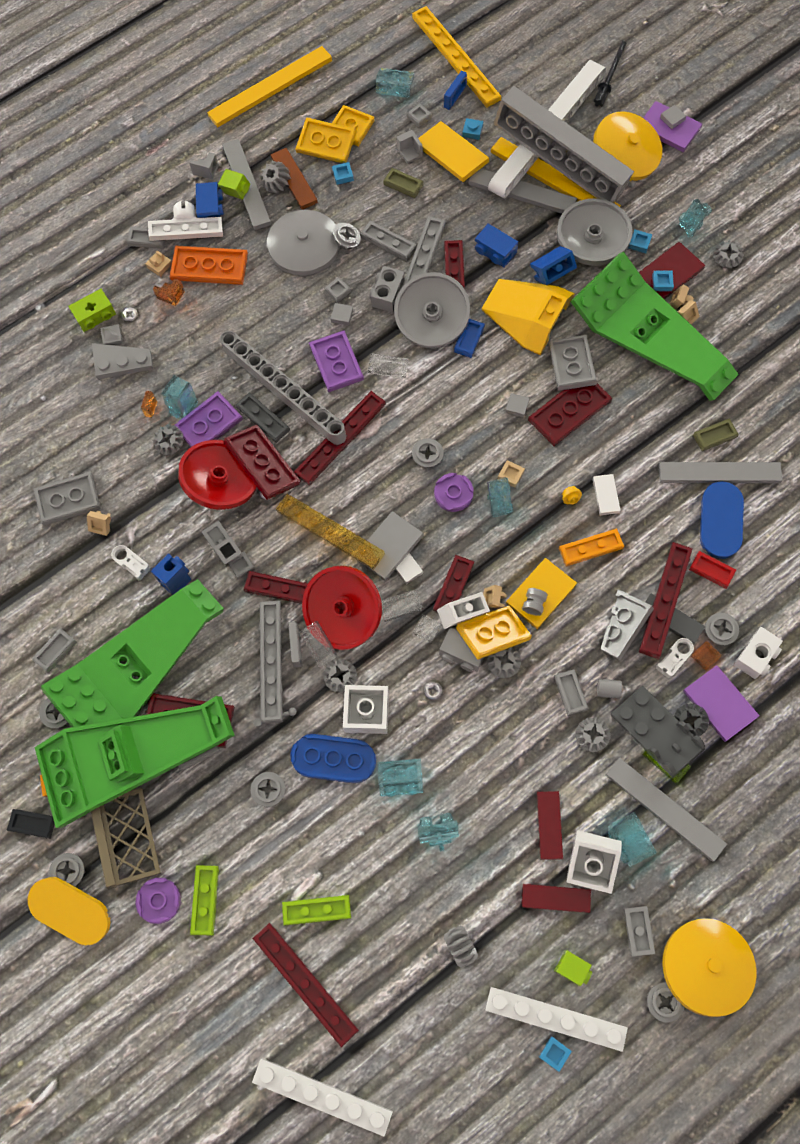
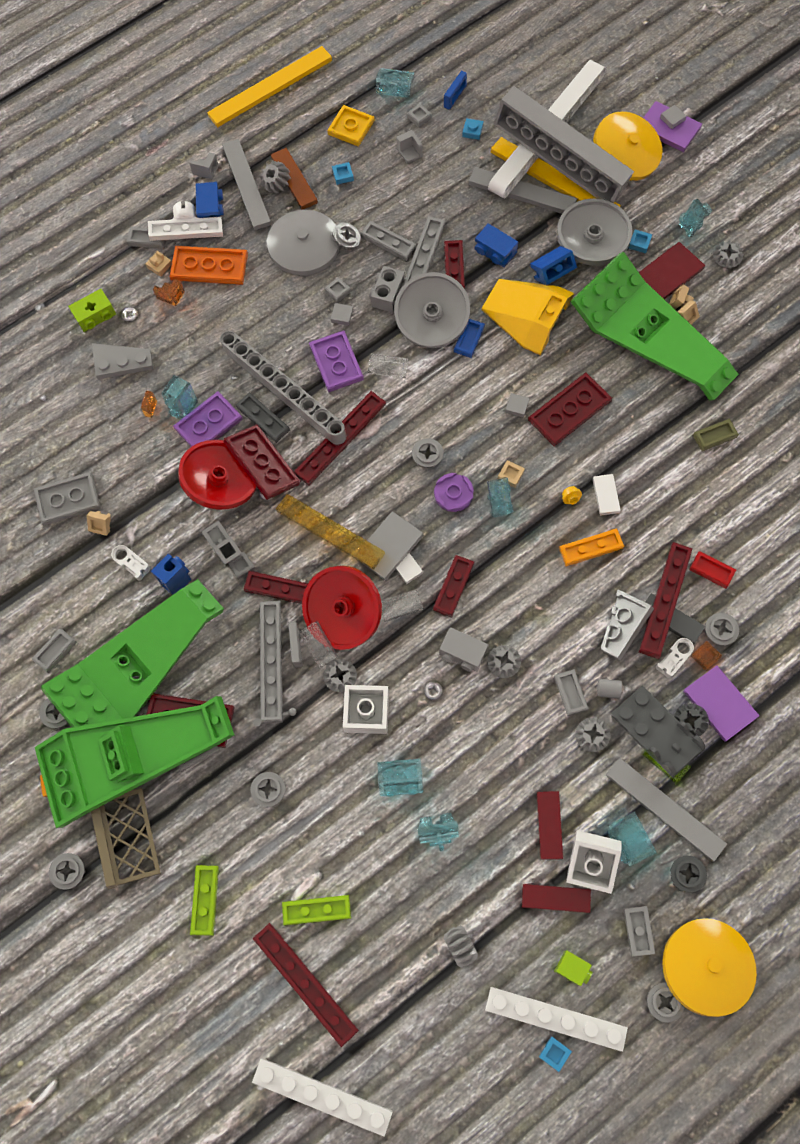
(31, 823): black tile -> none
(69, 910): yellow tile -> none
(111, 335): light grey tile -> none
(158, 900): medium lavender tile -> none
(176, 440): light grey gear -> none
(234, 184): lime brick -> none
(326, 140): yellow tile -> none
(333, 758): blue tile -> none
(403, 183): olive tile -> none
(427, 628): clear tile -> none
(453, 151): yellow tile -> none
(456, 56): yellow tile -> none
(463, 610): white brick -> none
(492, 596): tan tile -> none
(493, 632): yellow tile -> none
(534, 601): light grey wheel -> none
(548, 579): yellow tile -> none
(572, 362): light grey tile -> none
(605, 88): black piece -> none
(663, 280): dark azure plate -> none
(696, 868): none -> dark grey gear
(720, 471): light grey tile -> none
(721, 520): blue tile -> none
(764, 642): white brick -> none

